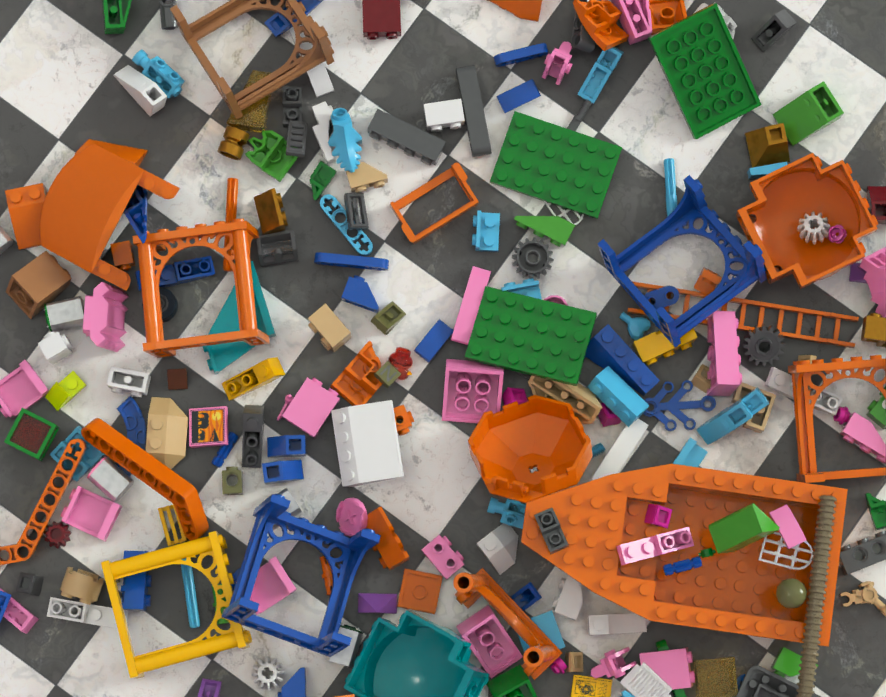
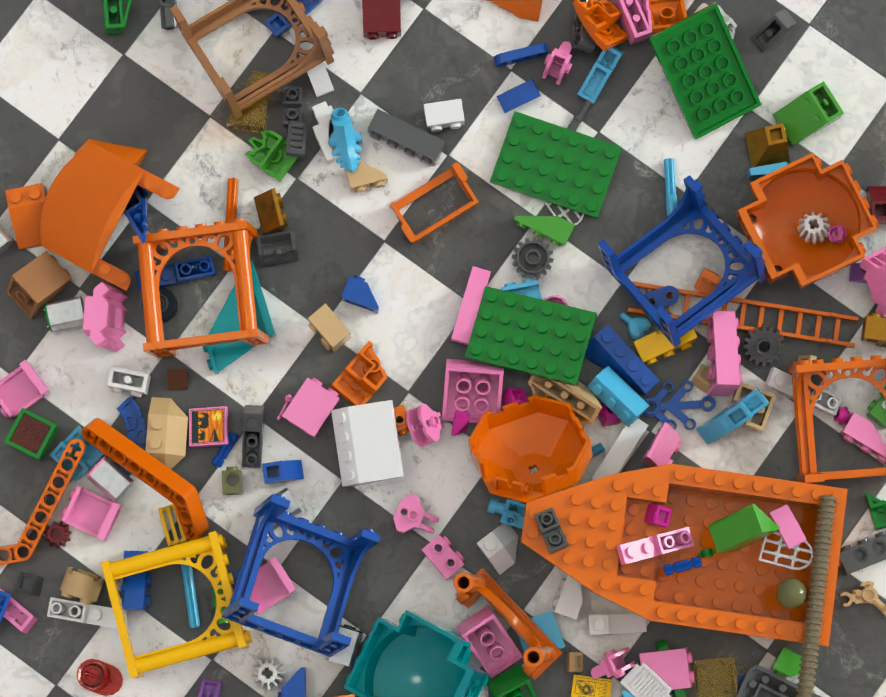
(55, 347): white brick -> none
(64, 391): neon yellow slope -> none
(99, 677): none -> clear red piece
(123, 255): orange brick -> none
(142, 89): white slope -> none
(160, 73): medium azure brick -> none
(233, 143): pearl gold wheel -> none
(253, 378): yellow slope -> none
(286, 446): blue slope -> none
(321, 178): green slope -> none
(327, 574): orange pin -> none
(343, 227): medium azure beam -> none
(351, 261): blue beam -> none
(351, 516): bright pink tile -> none
(357, 225): dark grey tile -> none
(377, 603): medium lavender slope -> none
(387, 374): olive tile -> none
(388, 318): olive slope -> none
(389, 545): orange wedge -> none
(403, 361): clear red animal -> none
(414, 516): none -> bright pink hinge
(419, 591): orange tile -> none
(424, 425): none -> bright pink hinge
(434, 340): blue slope -> none
(460, 423): none -> dark pink slope
(473, 111): dark grey beam -> none
(486, 231): medium azure bracket -> none
(526, 596): blue slope -> none
(558, 666): dark pink plate -> none
(662, 447): none -> bright pink slope
(690, 454): medium azure panel -> none

